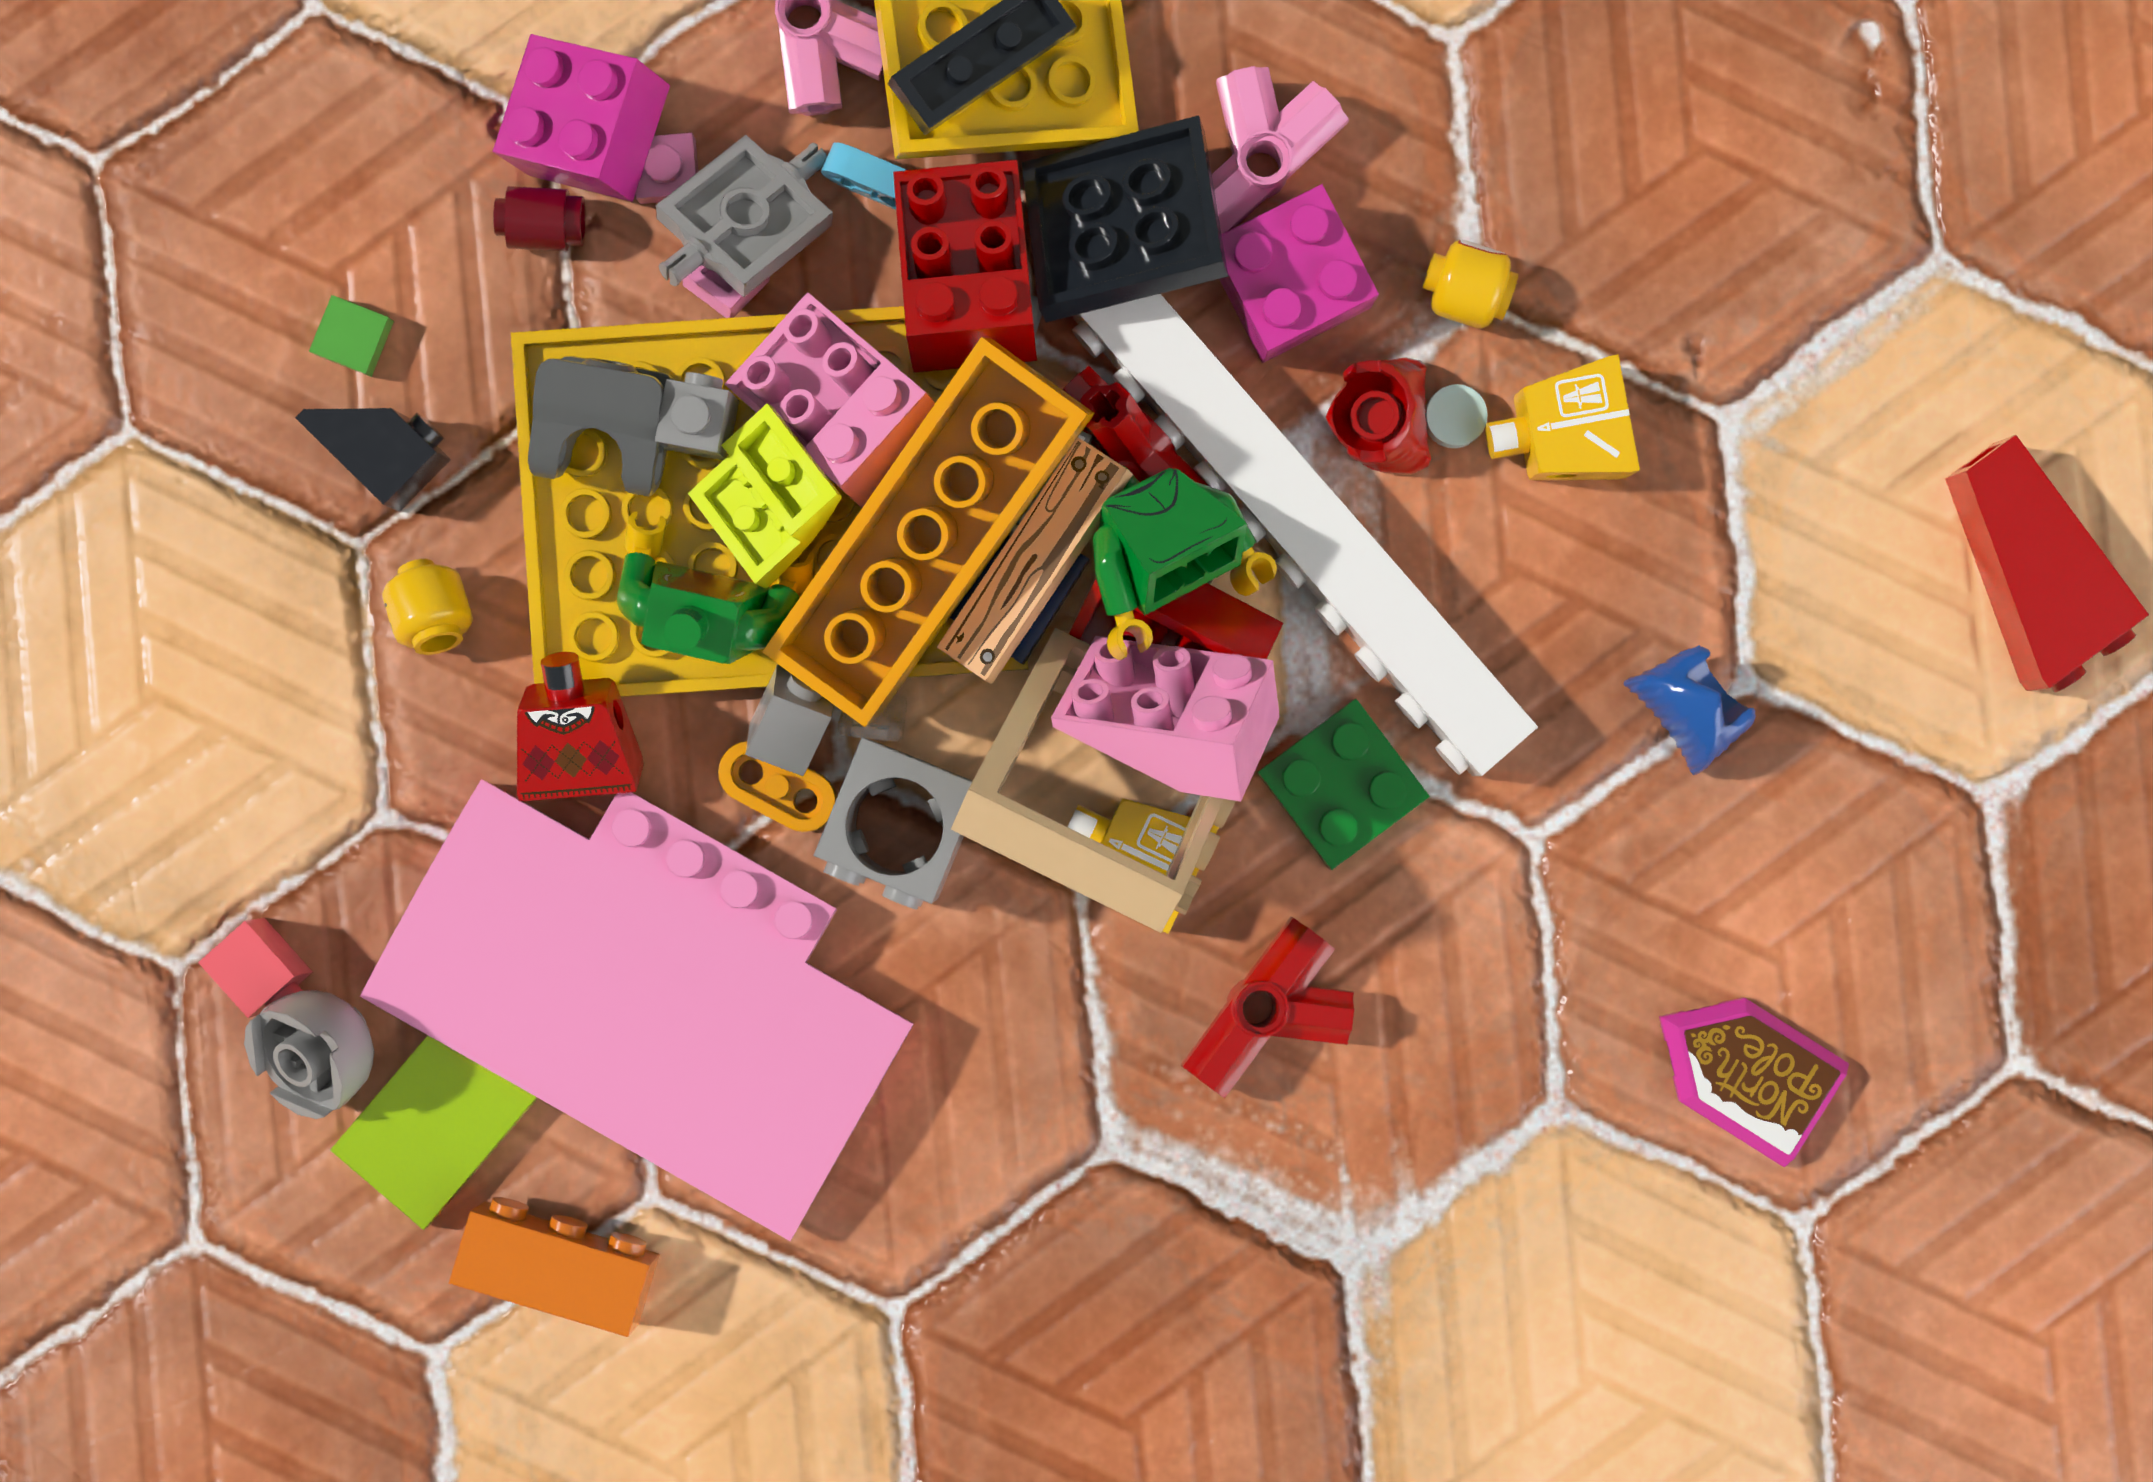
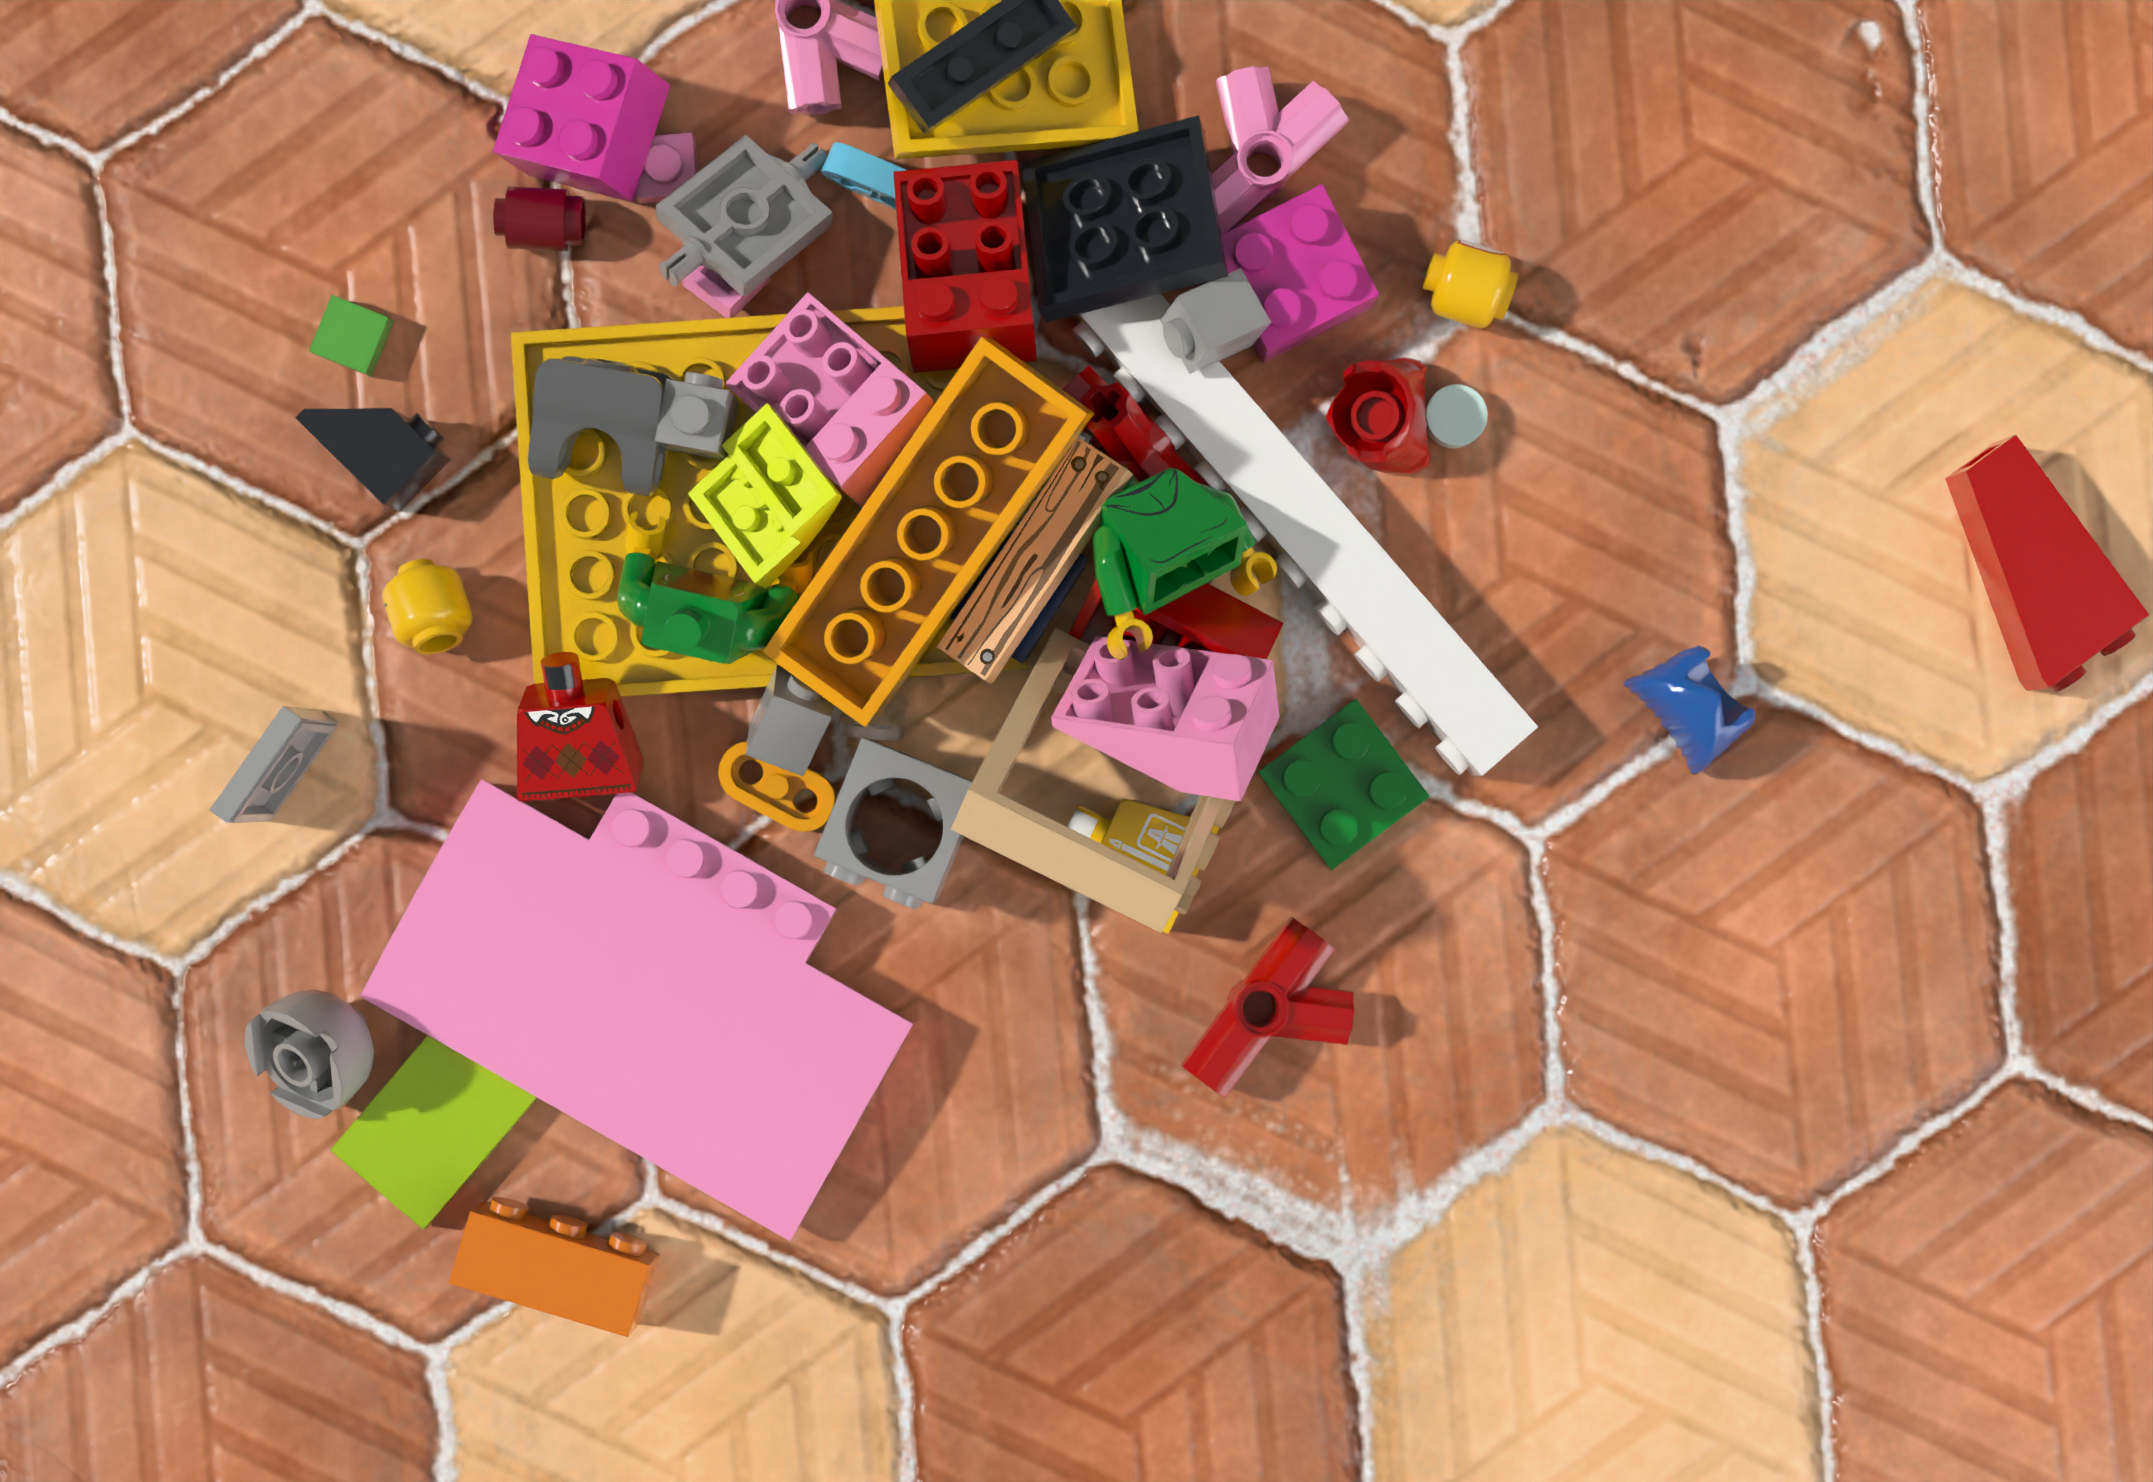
(255, 966): coral brick -> none
(274, 765): none -> light grey tile
(1214, 321): none -> light grey brick
(1571, 426): yellow torso -> none
(1751, 1074): tile -> none

